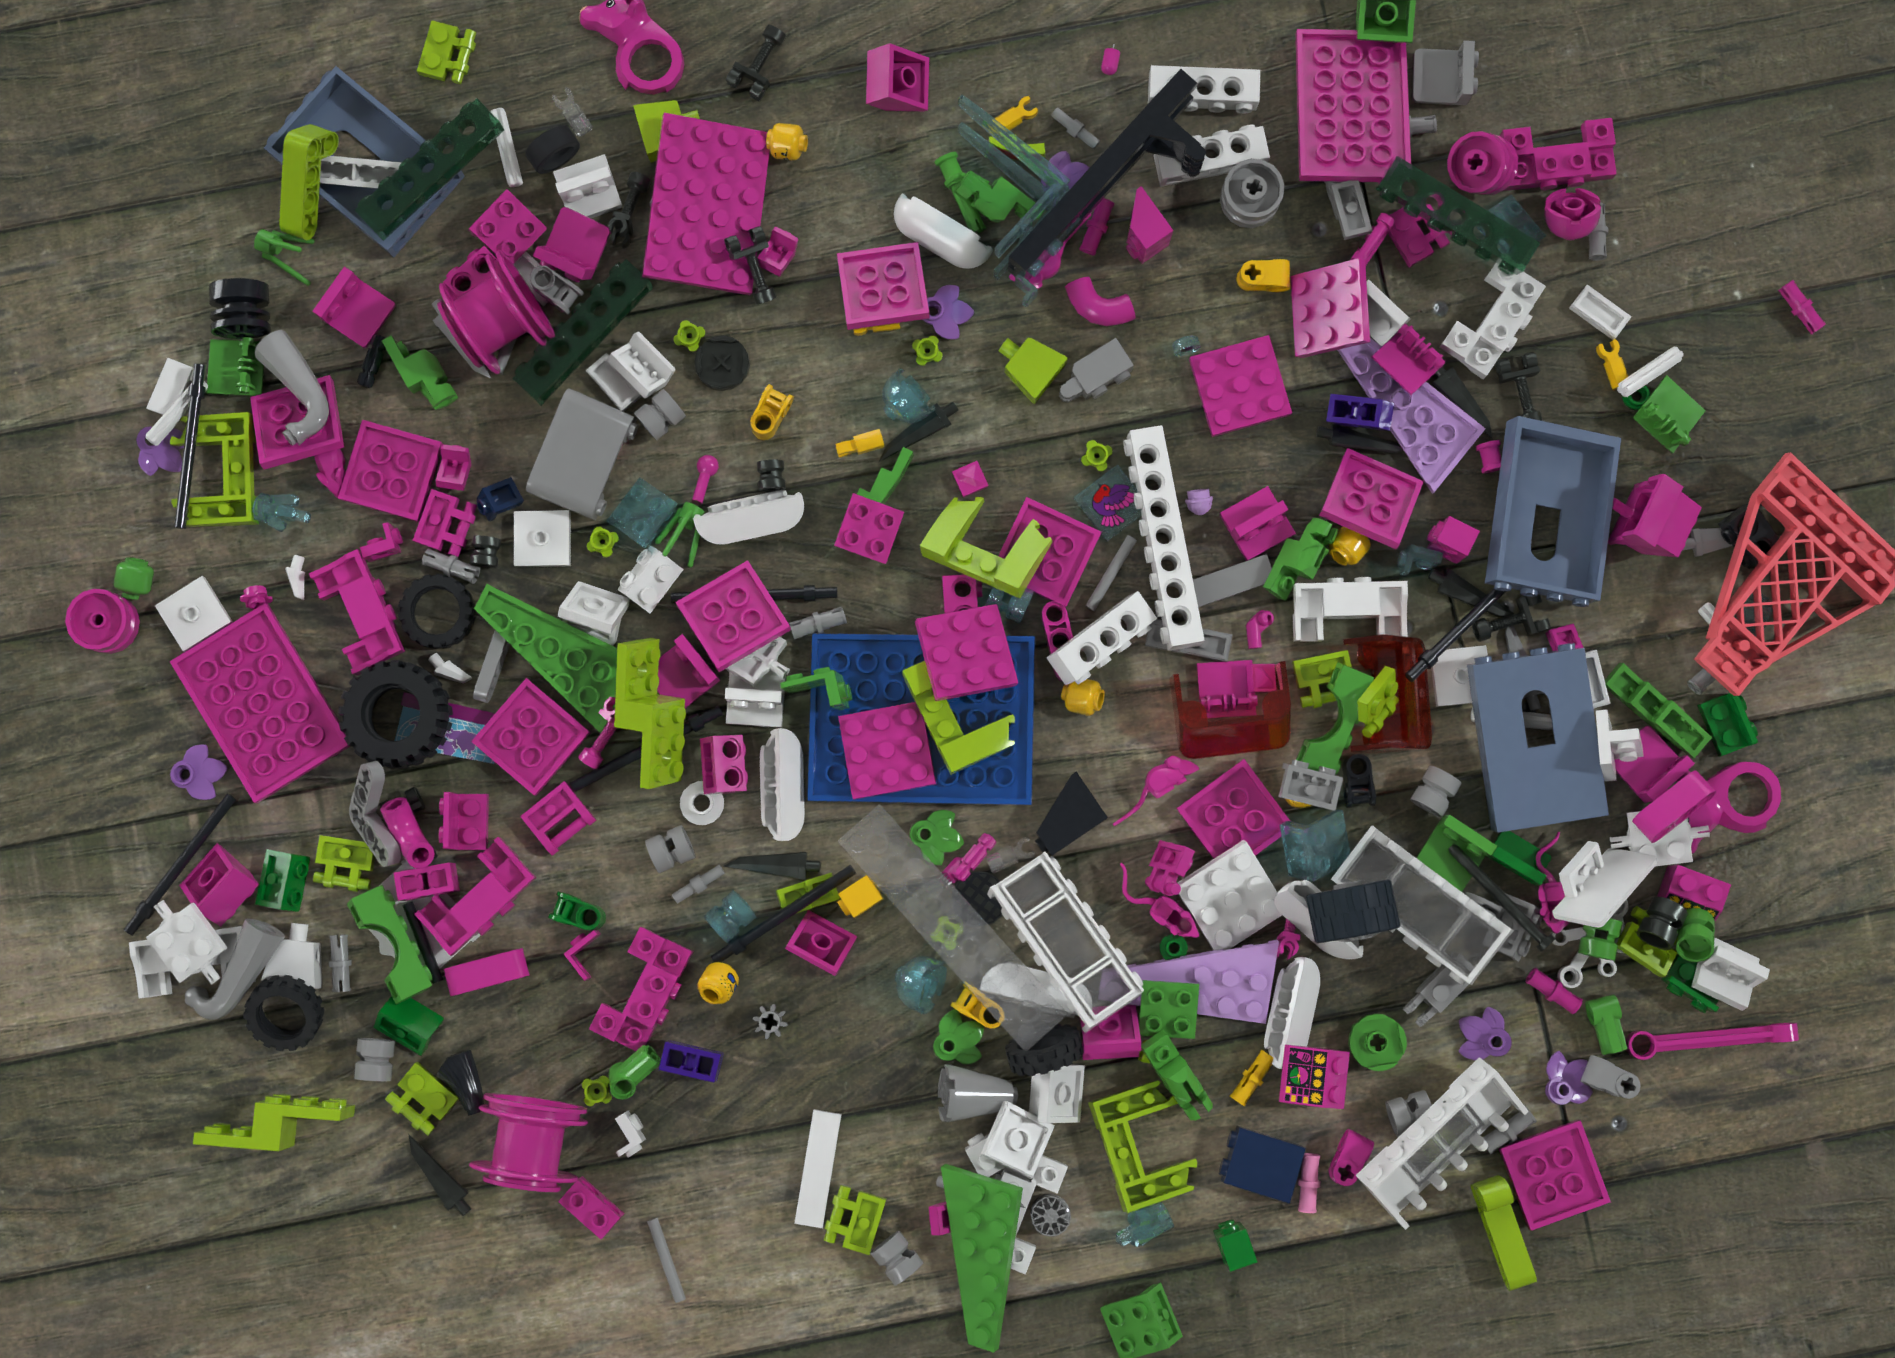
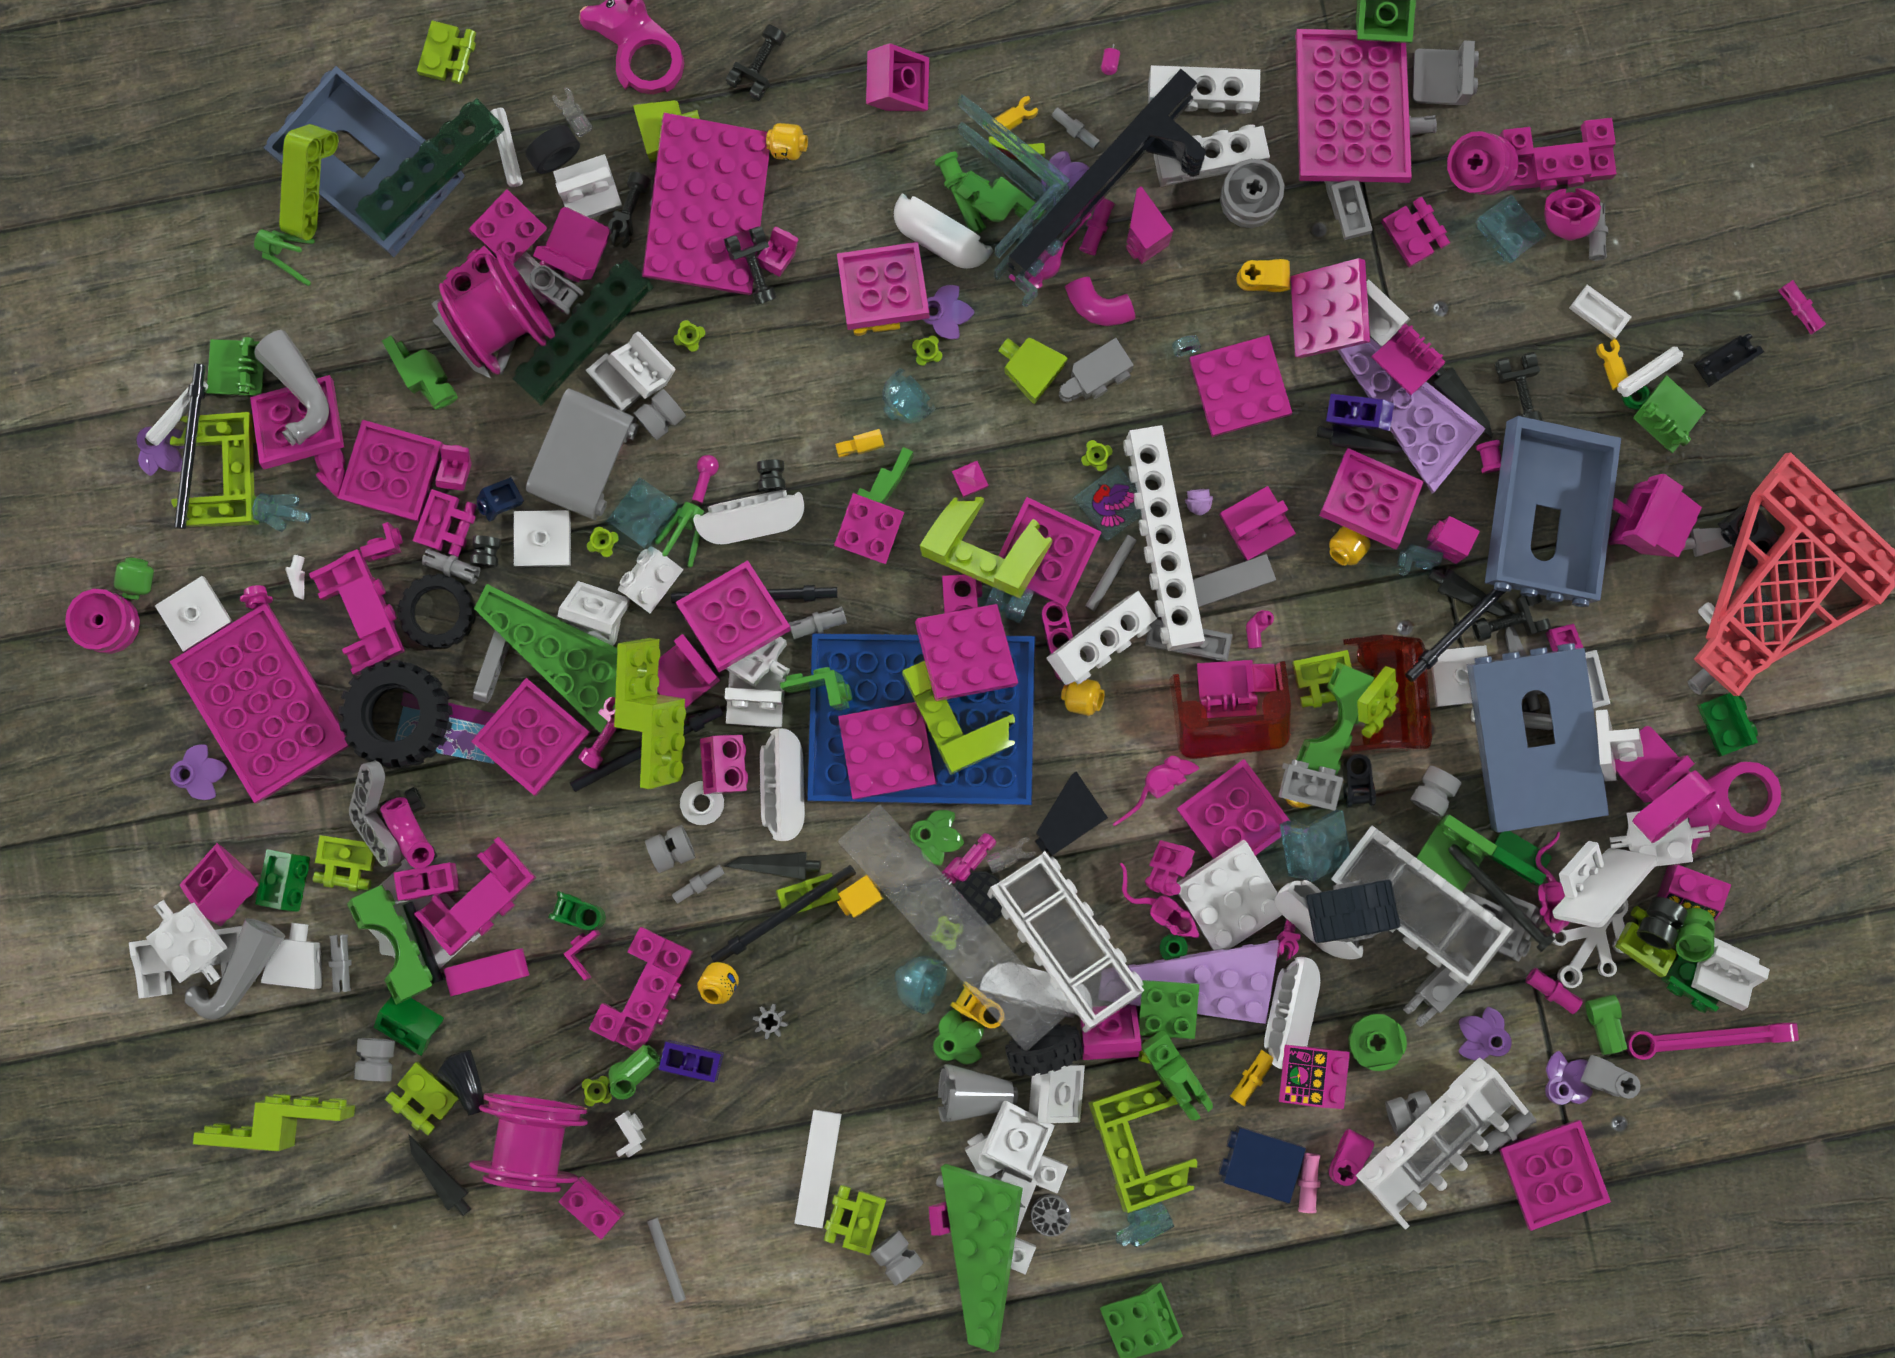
(145, 908): black bar -> none
(170, 385): white tile -> none
(239, 308): black wheel -> none
(273, 1035): black tyre -> none
(354, 308): dark pink bracket -> none
(356, 171): white brick -> none
(372, 362): black axle -> none
(448, 670): white bar -> none
(464, 821): dark pink bracket -> none
(551, 811): dark pink plate -> none
(722, 363): pearl dark grey tile -> none
(730, 916): clear light blue wheel -> none
(771, 407): yellow piece -> none
(821, 943): dark pink slope -> none
(918, 431): pearl dark grey bar -> none
(1234, 1245): green brick -> none
(1300, 558): bright green plate -> none
(1349, 600): white bracket -> none
(1373, 240): dark pink plate -> none
(1494, 1206): lime beam -> none
(1496, 332): white bracket -> none
(1520, 244): clear green brick -> none
(1600, 947): bright green wheel -> none
(1656, 710): bright green slope -> none
(1727, 359): none -> black hinge

